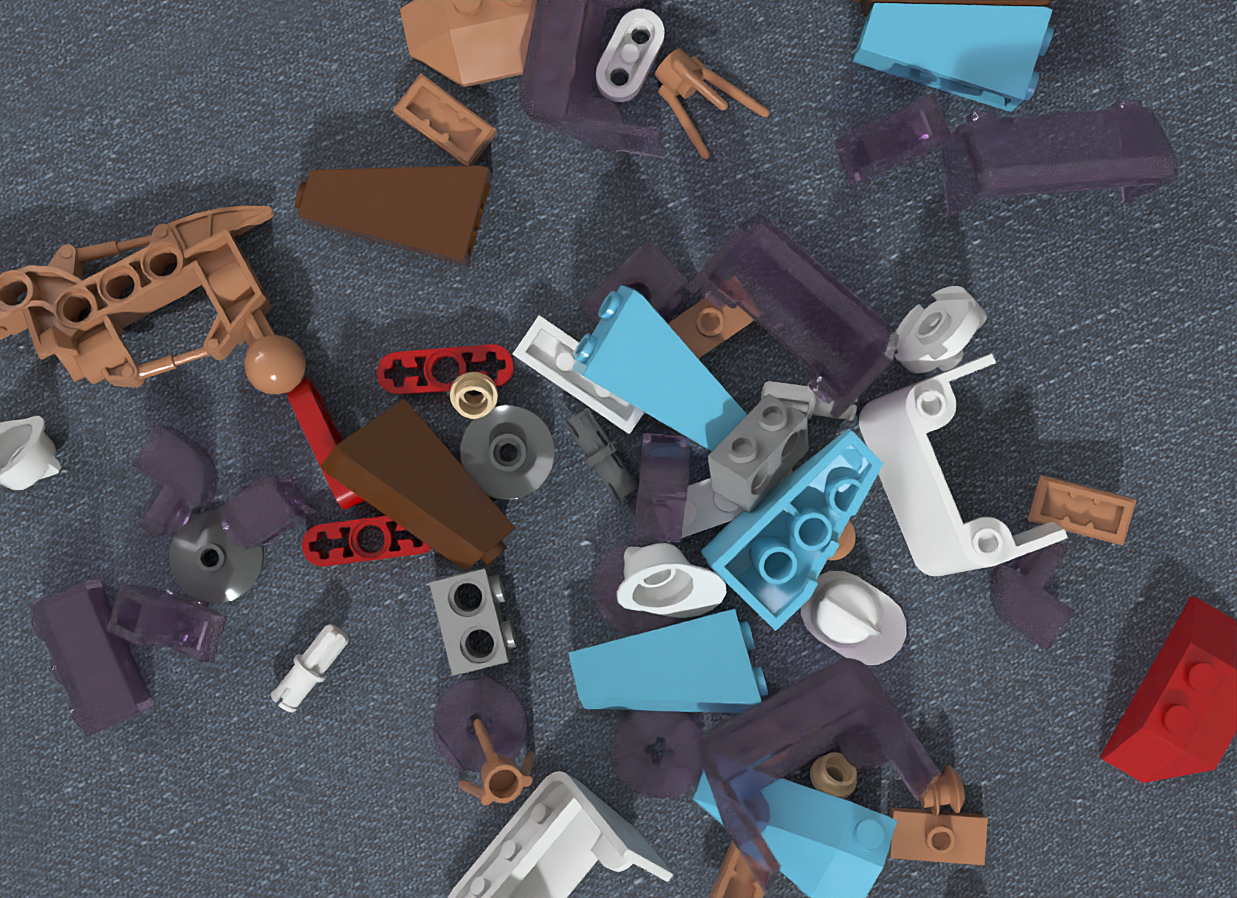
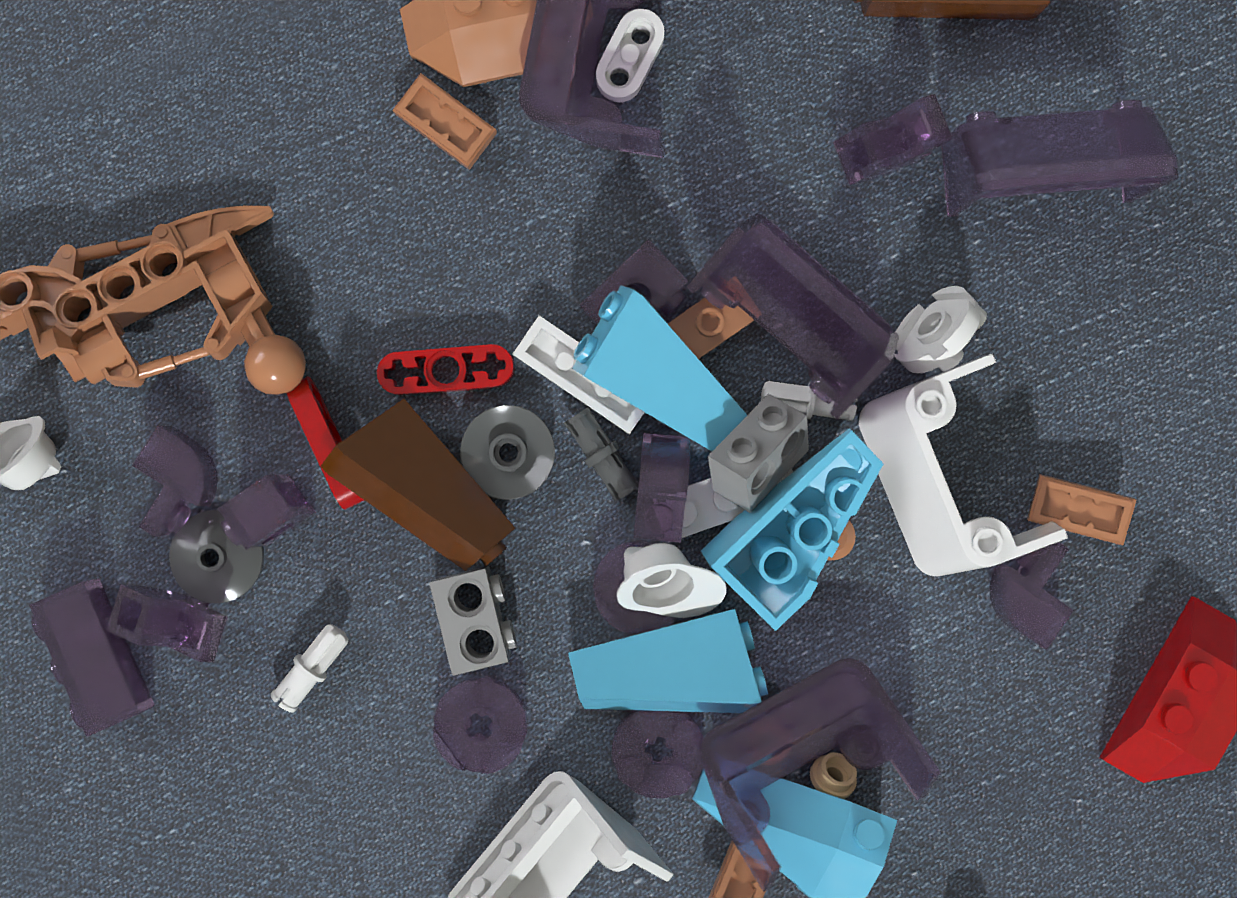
(339, 555): red beam -> none
(403, 207): reddish brown slope -> none
(473, 406): tan plate -> none
(499, 774): nougat plant -> none
(685, 76): nougat plant -> none
(854, 618): white piece -> none
(939, 838): nougat plate -> none
(946, 790): nougat wheel -> none
(959, 48): medium azure slope -> none

